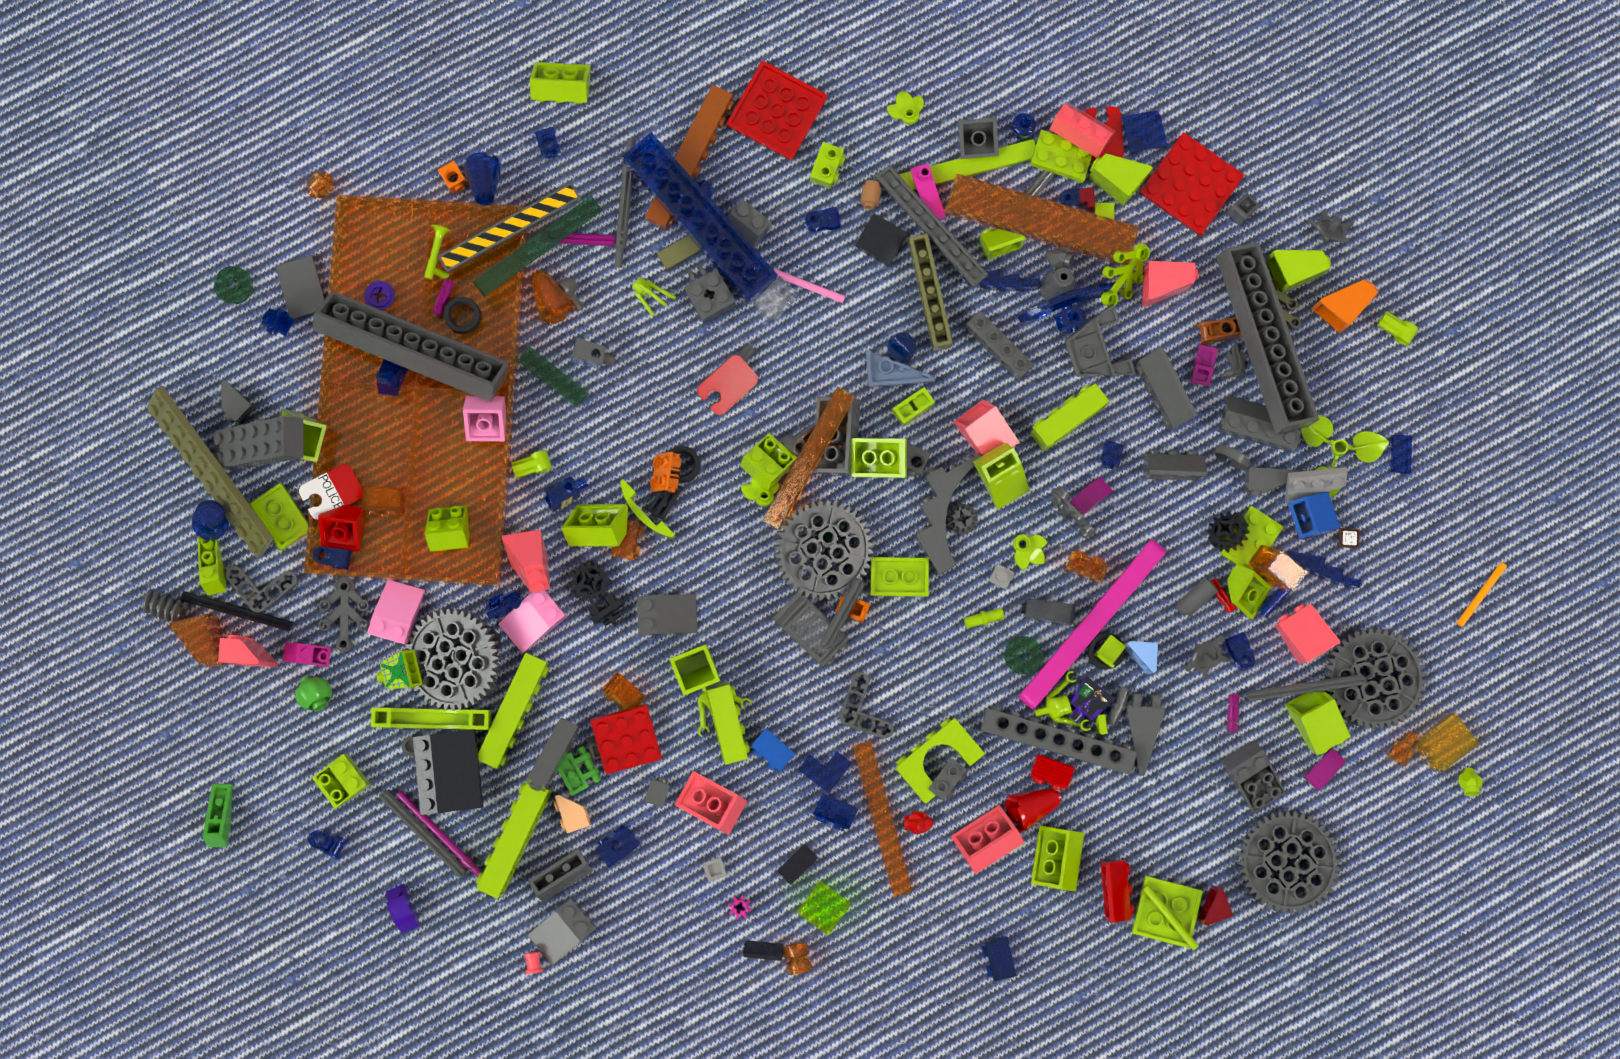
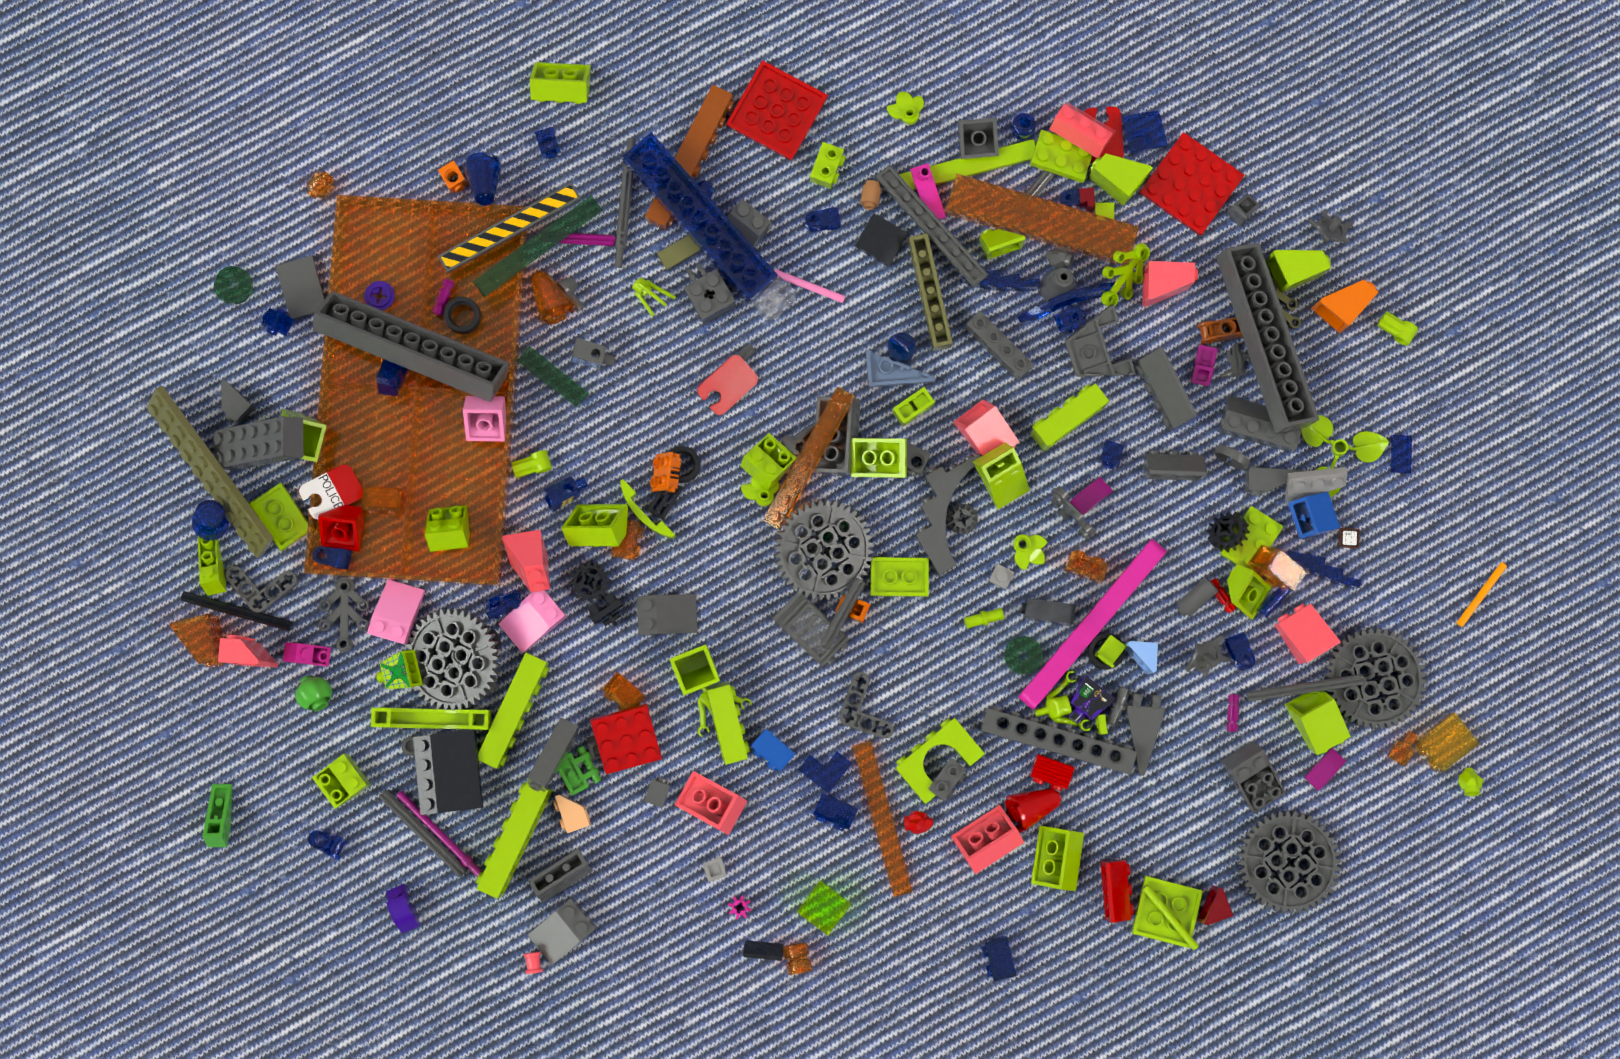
(162, 608): dark grey piece -> none
(431, 266): lime piece -> none
(611, 855): clear blue brick -> none
(797, 864): black slope -> none

